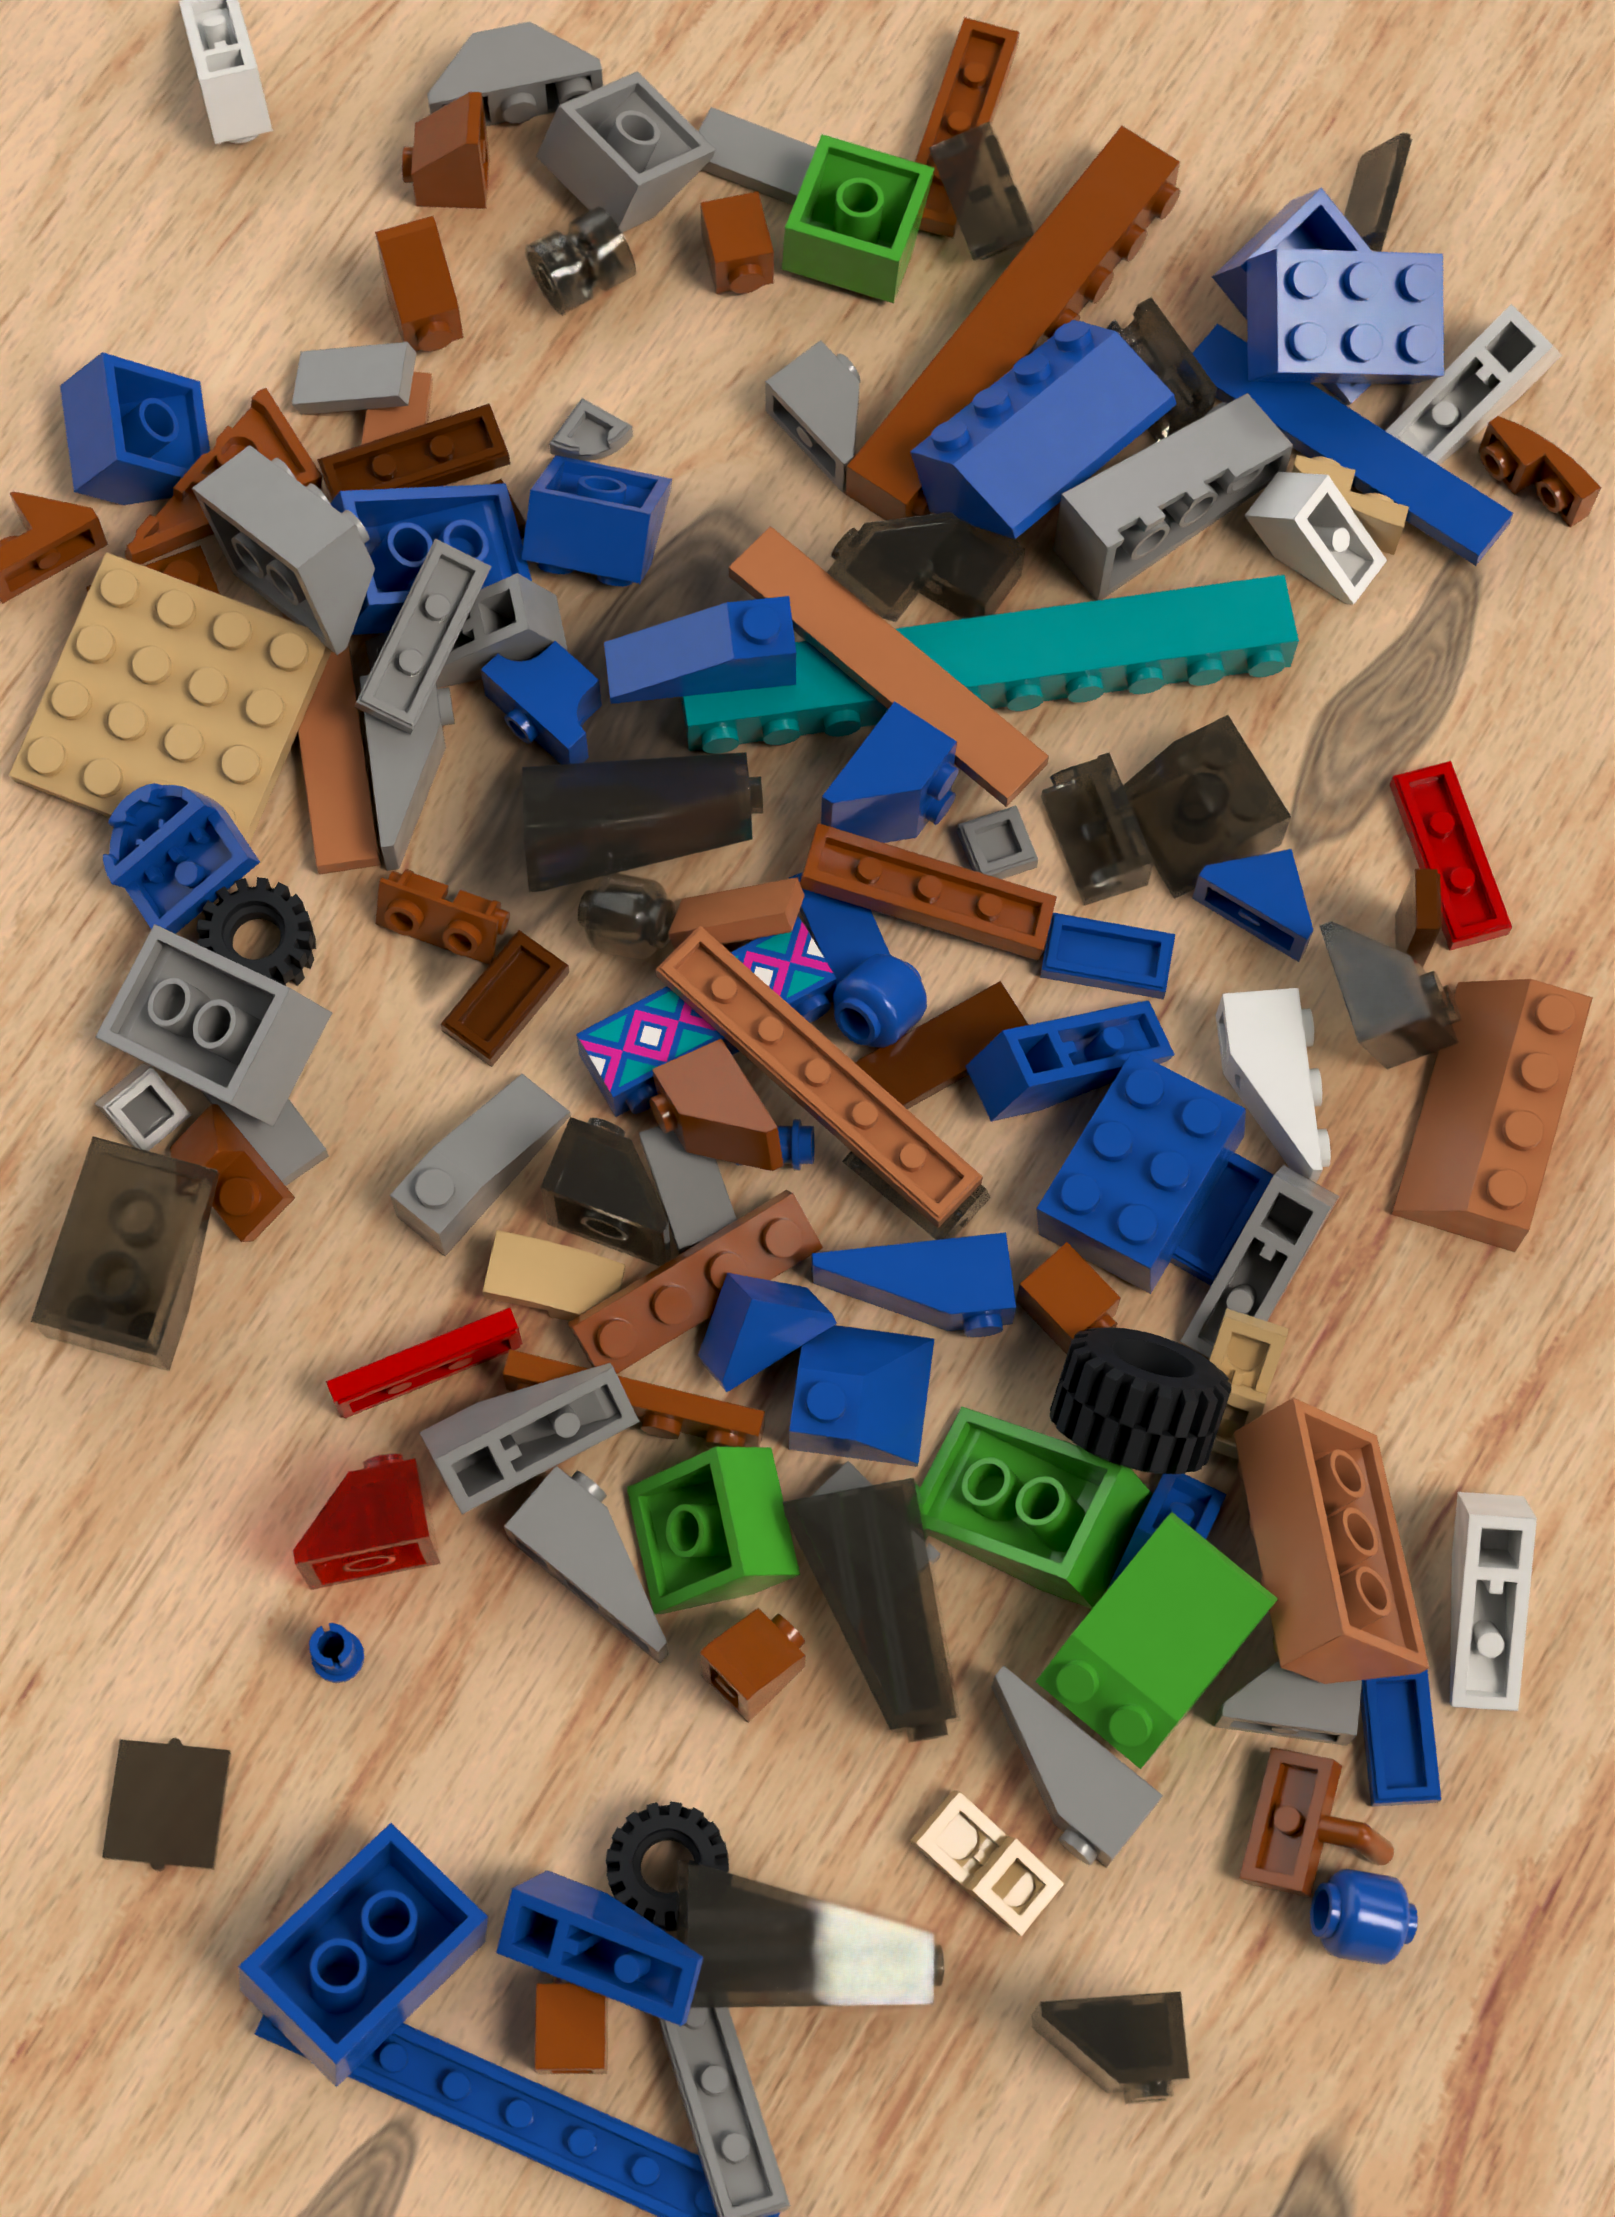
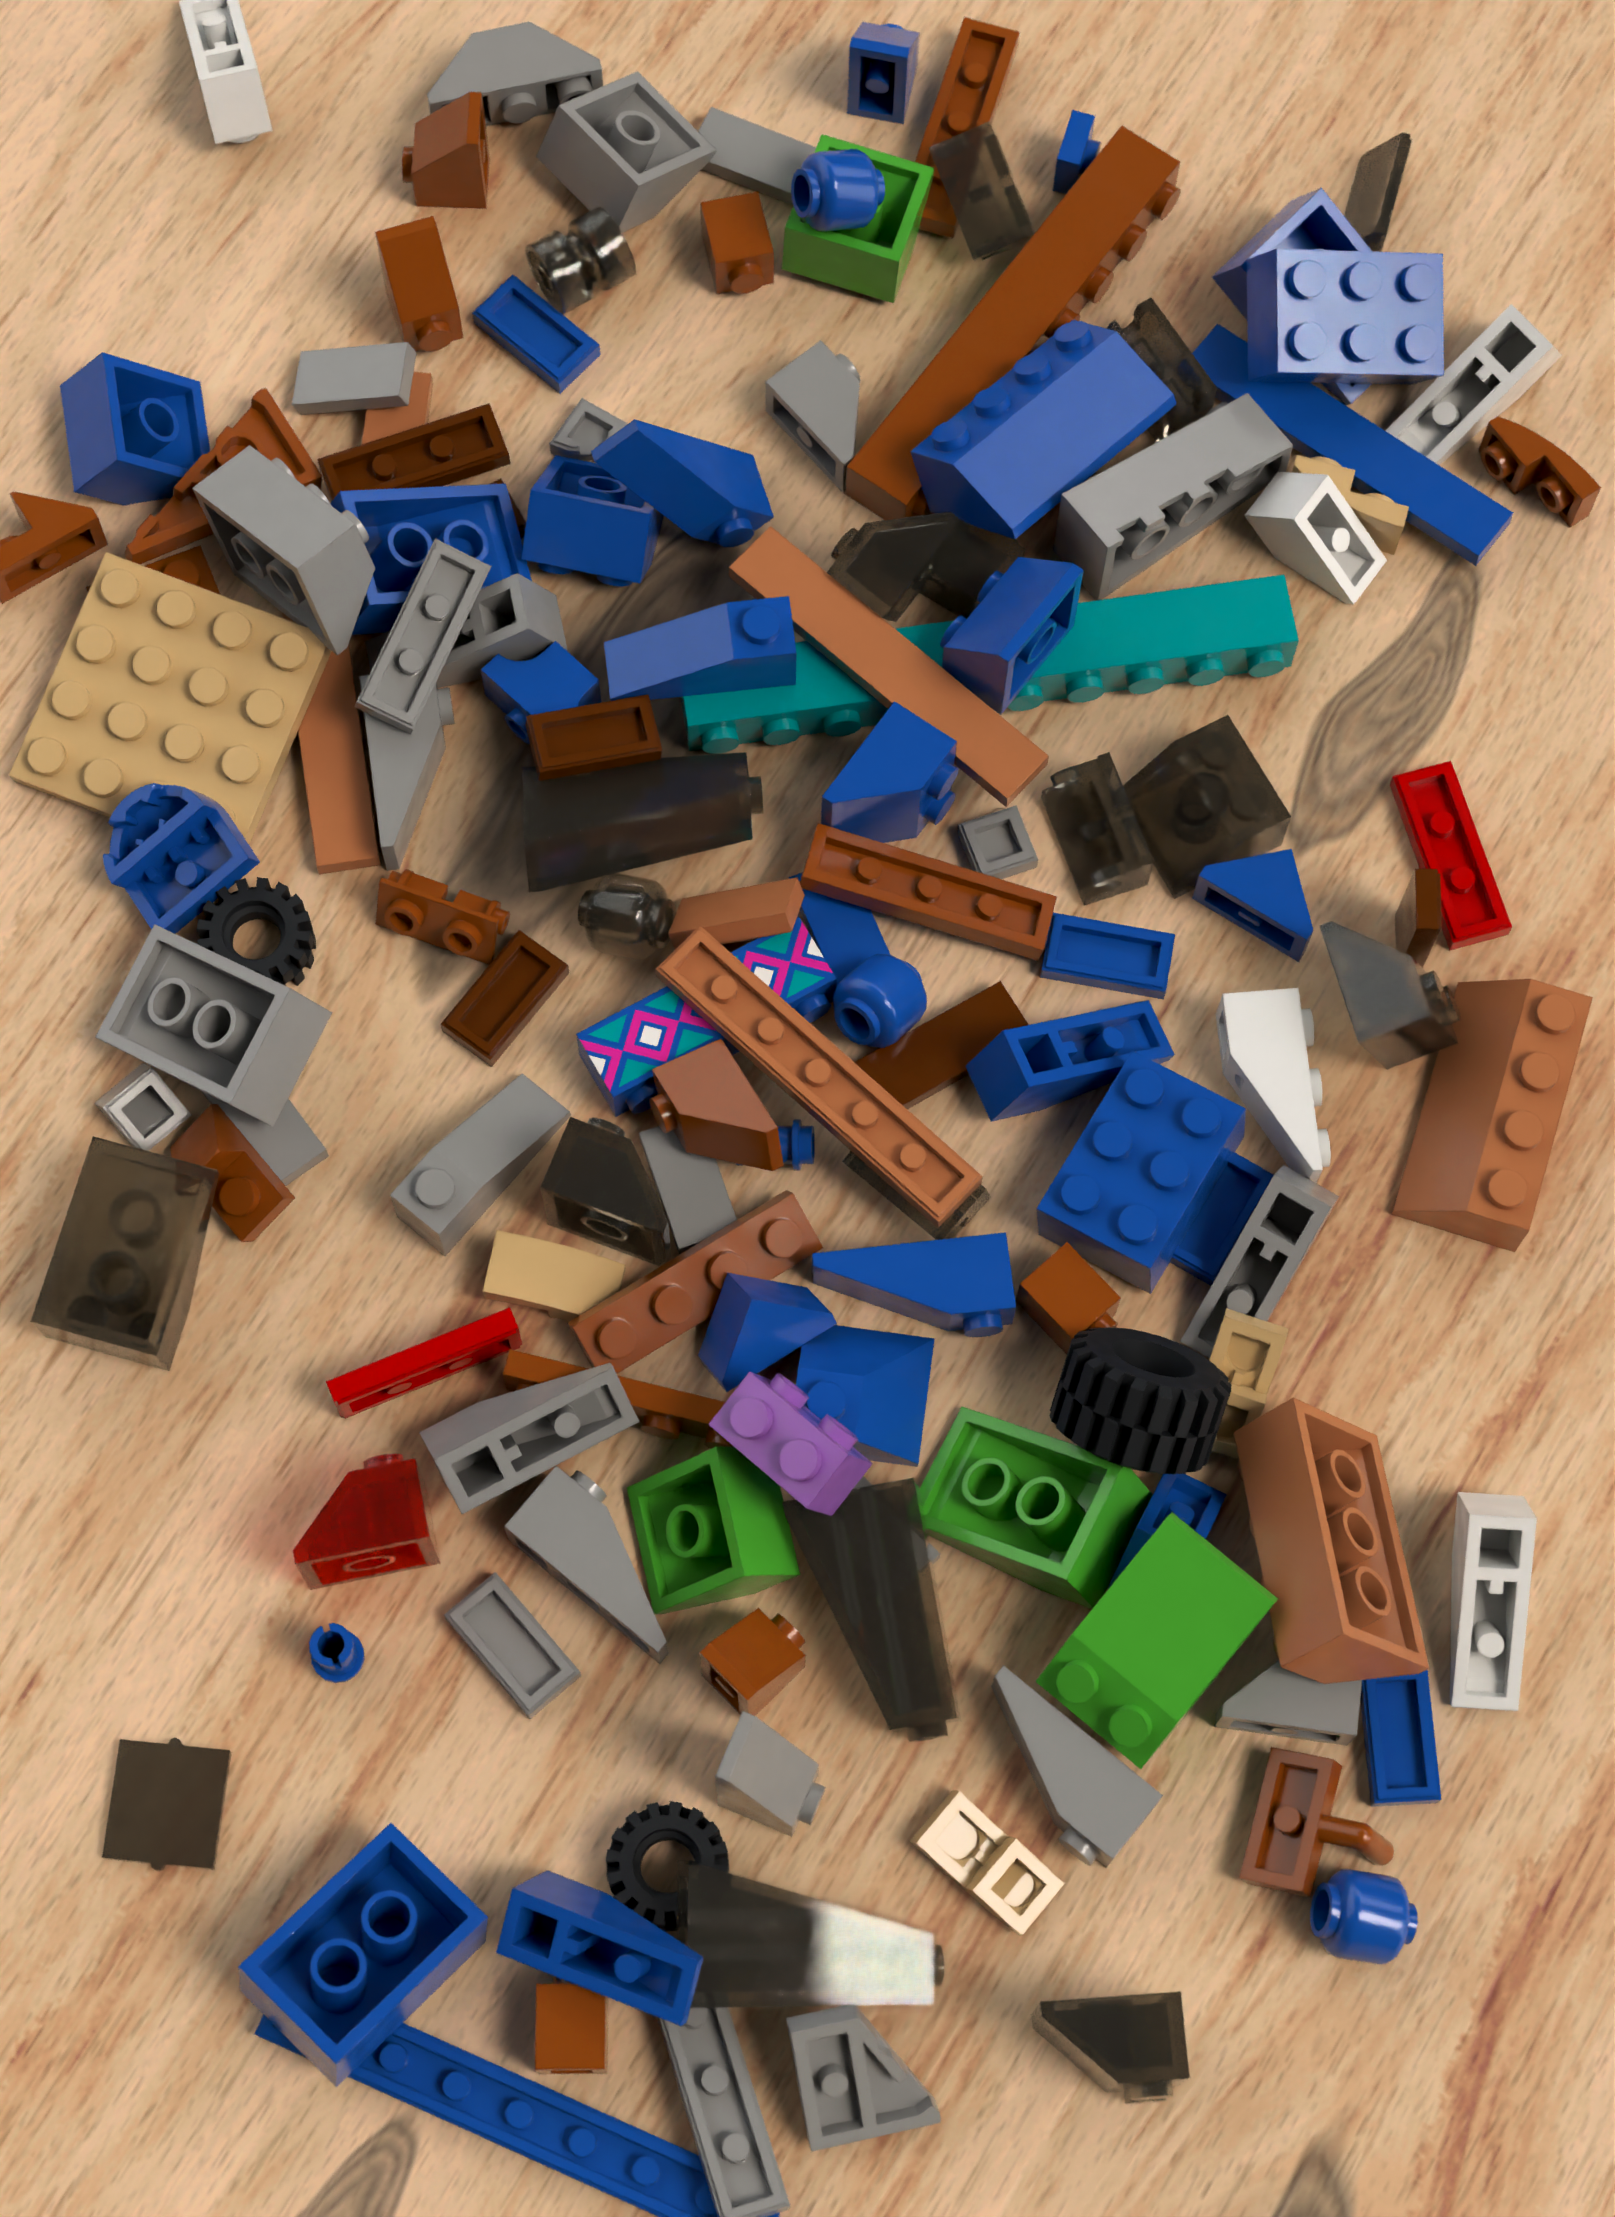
(512, 1645): none -> light grey tile
(536, 334): none -> blue tile
(593, 737): none -> reddish brown tile
(691, 481): none -> blue slope
(767, 1778): none -> light grey slope
(790, 1443): none -> medium lavender brick
(837, 190): none -> blue head
(853, 2080): none -> light grey wing
(881, 71): none -> blue slope
(1012, 628): none -> blue slope
(1076, 151): none -> blue plate

